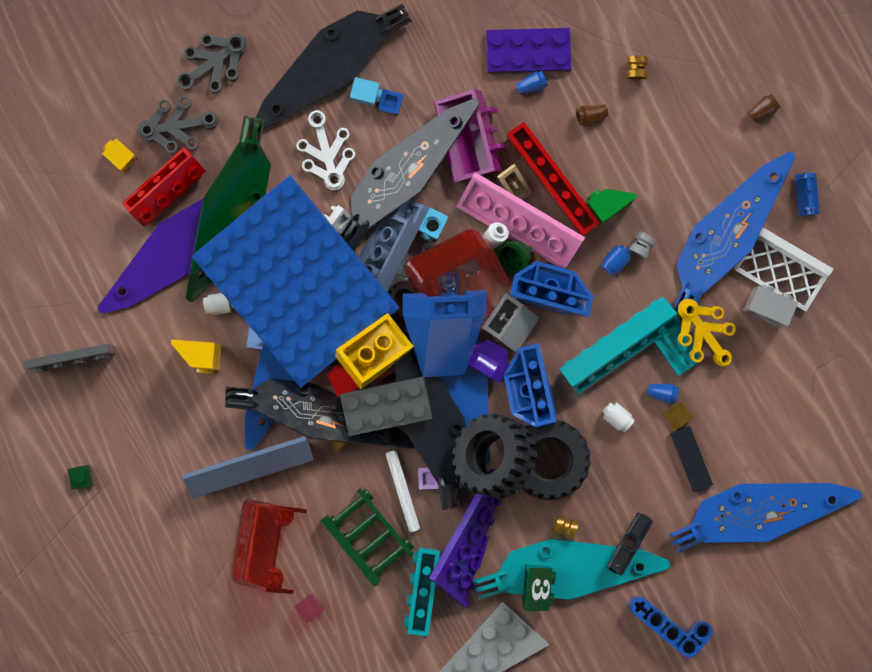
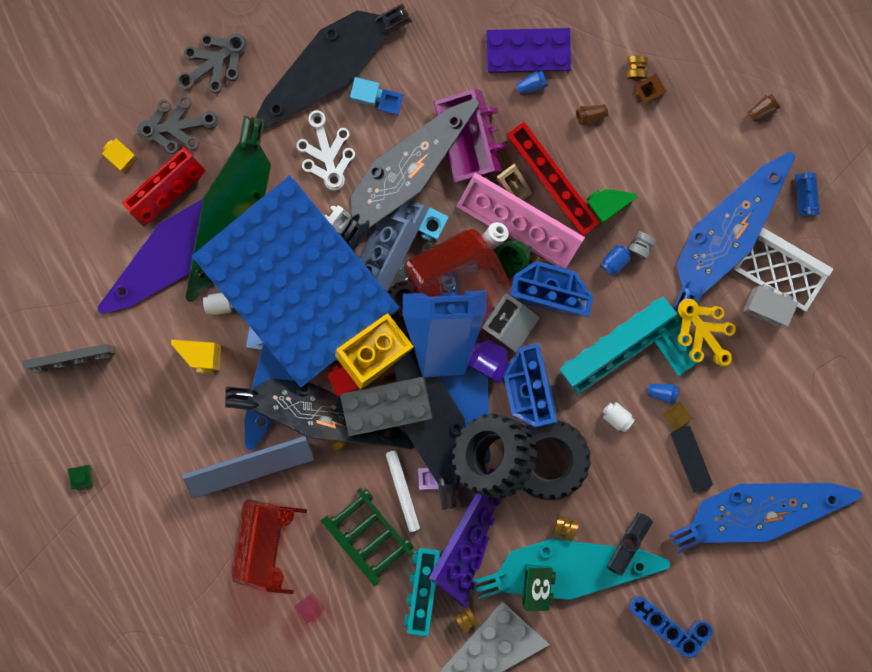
(466, 620): none -> pearl gold wheel
(654, 85): none -> reddish brown brick

